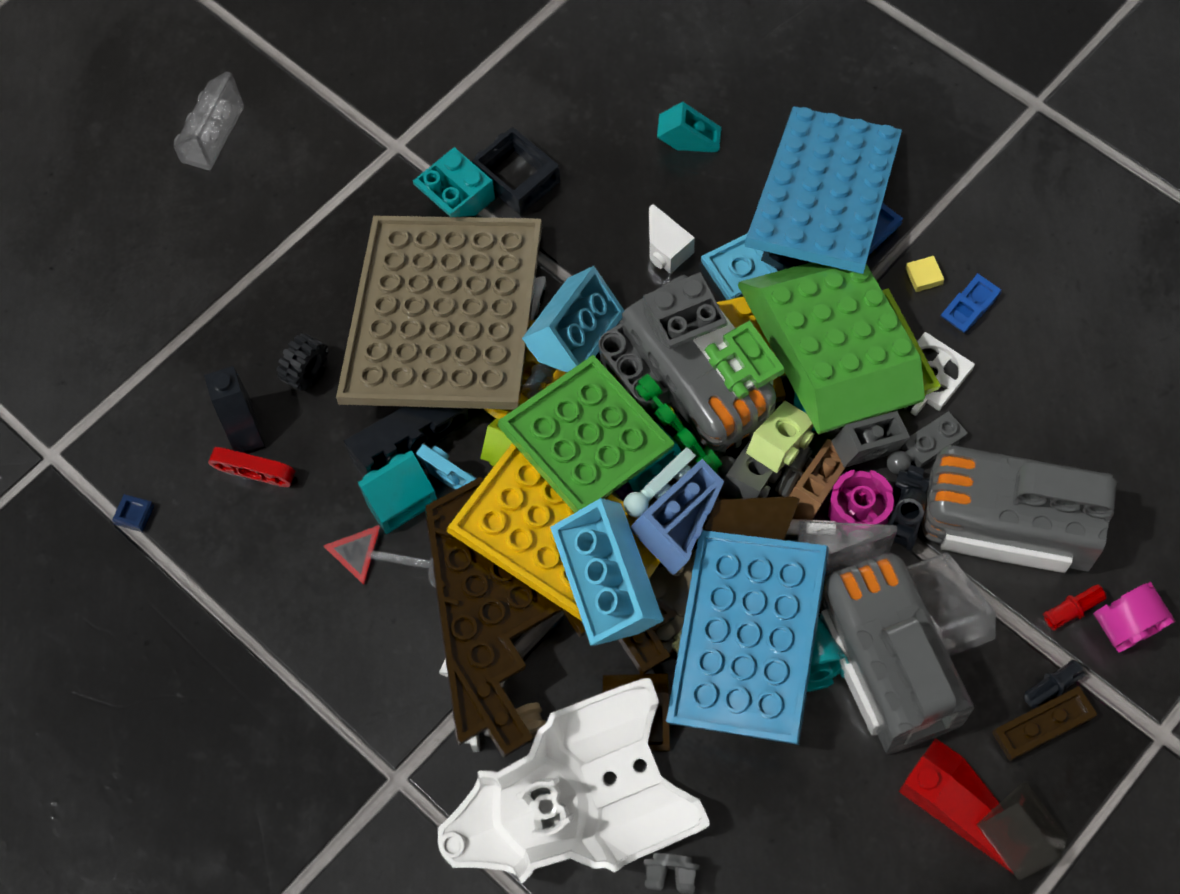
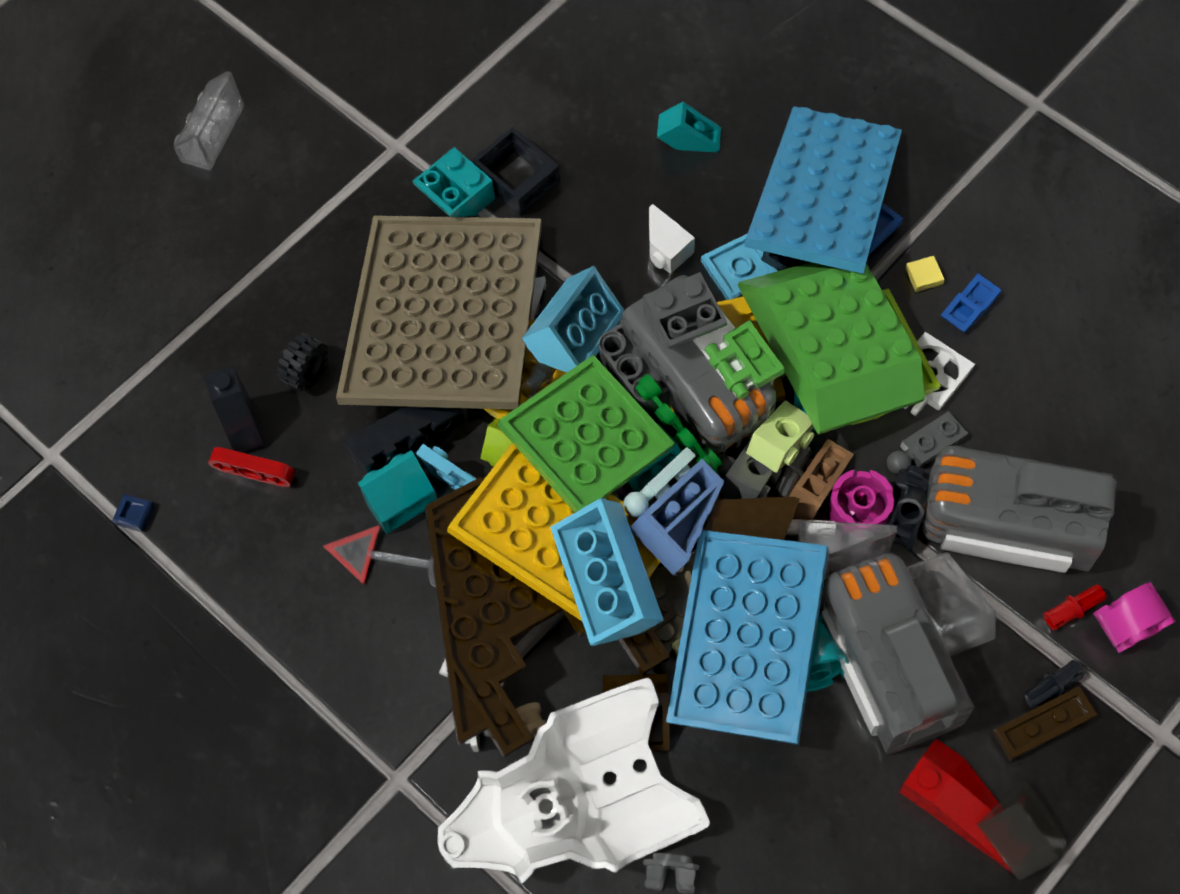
(870, 439): dark grey brick -> none

